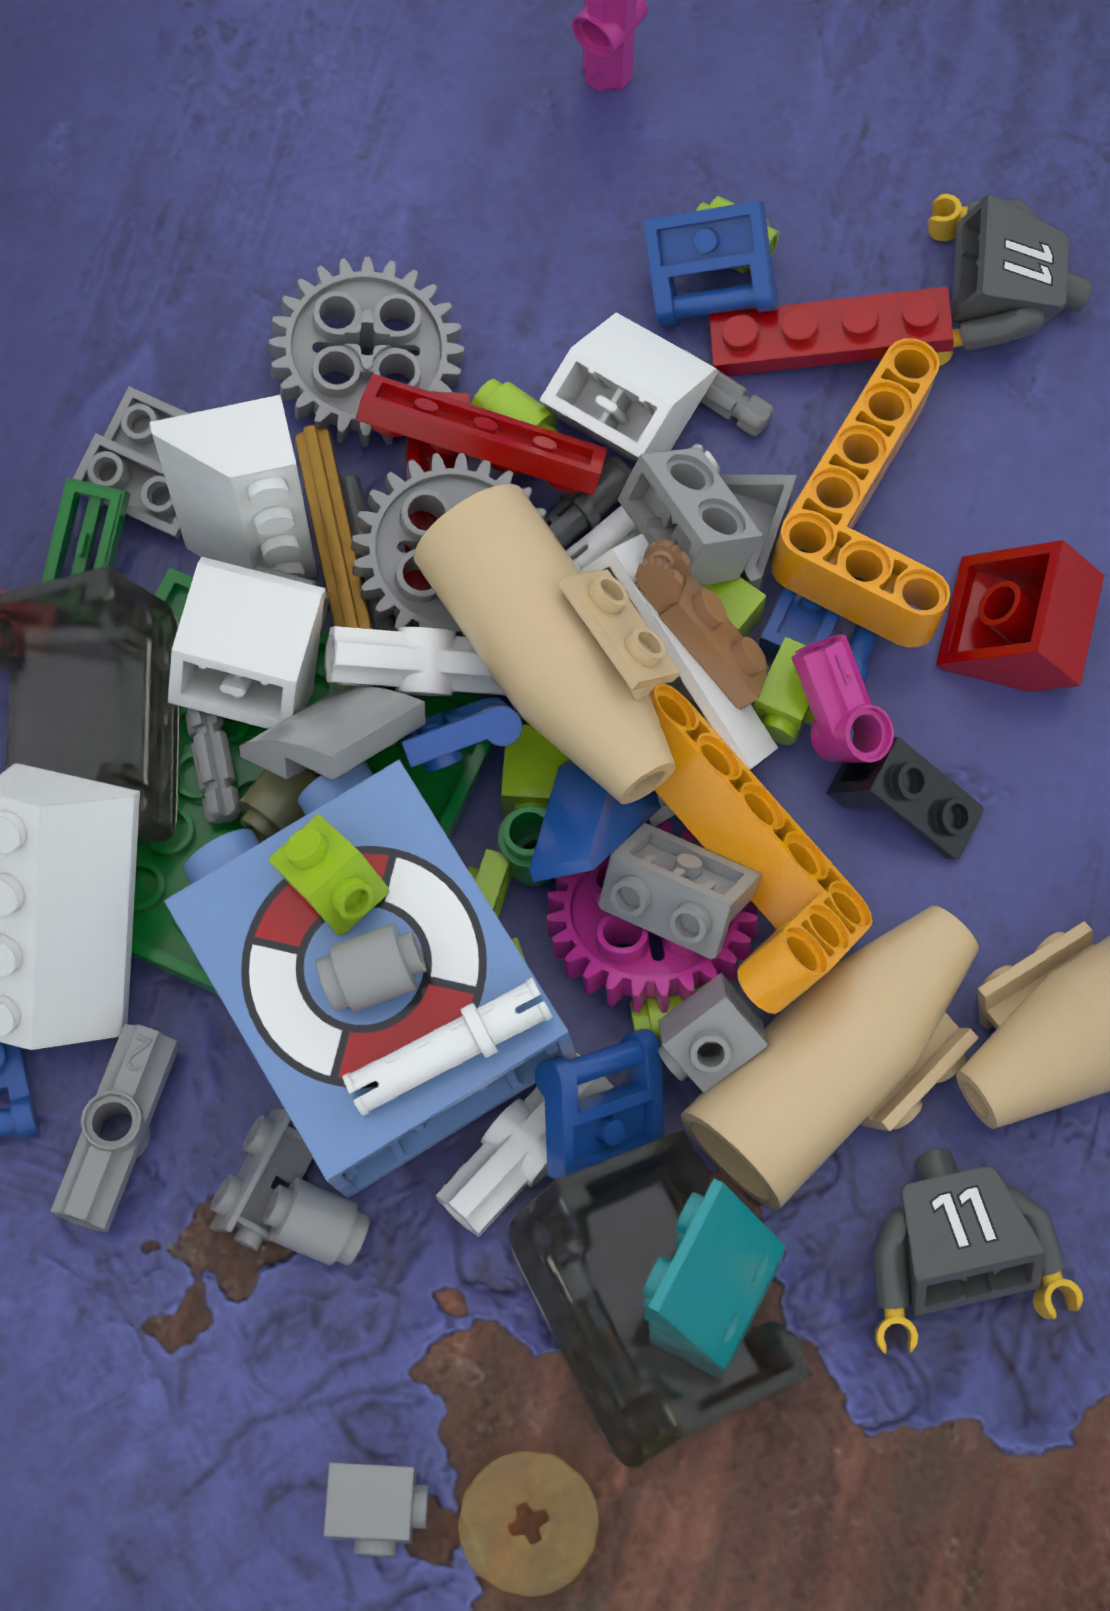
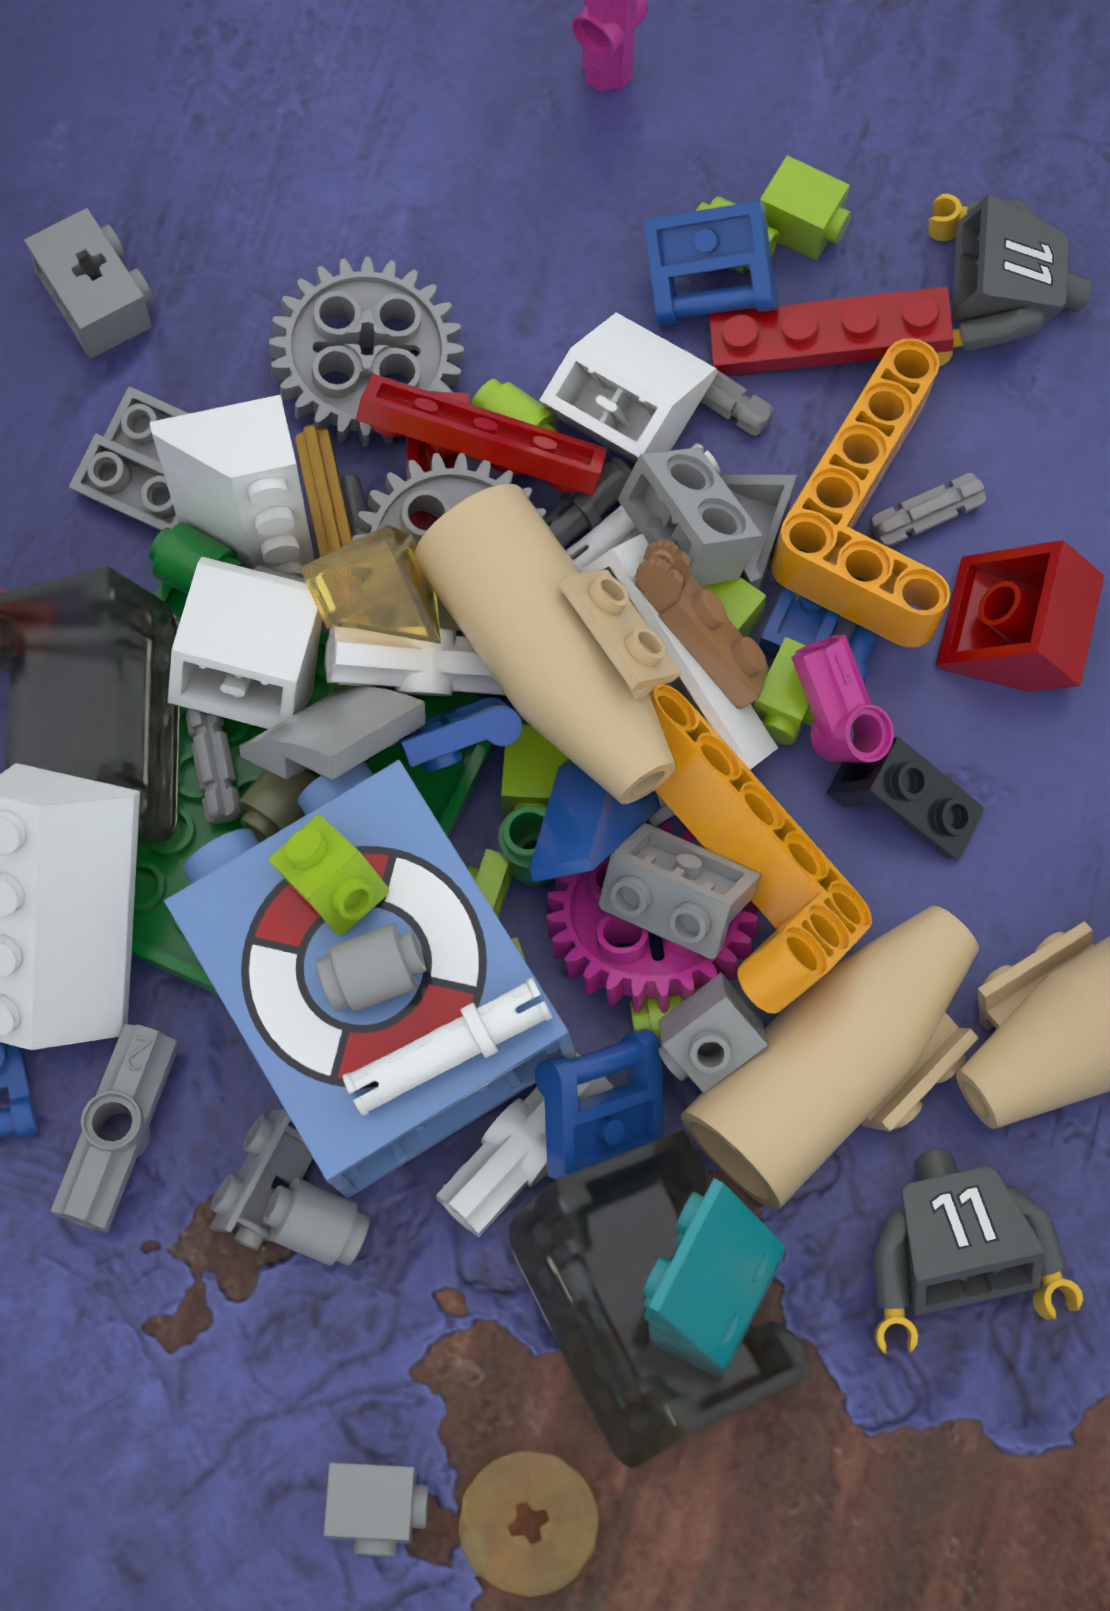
(65, 521): green tile -> none
(90, 283): none -> light grey brick
(180, 549): none -> green brick
(375, 587): none -> clear yellow slope
(806, 207): none -> lime brick
(928, 510): none -> light grey axle

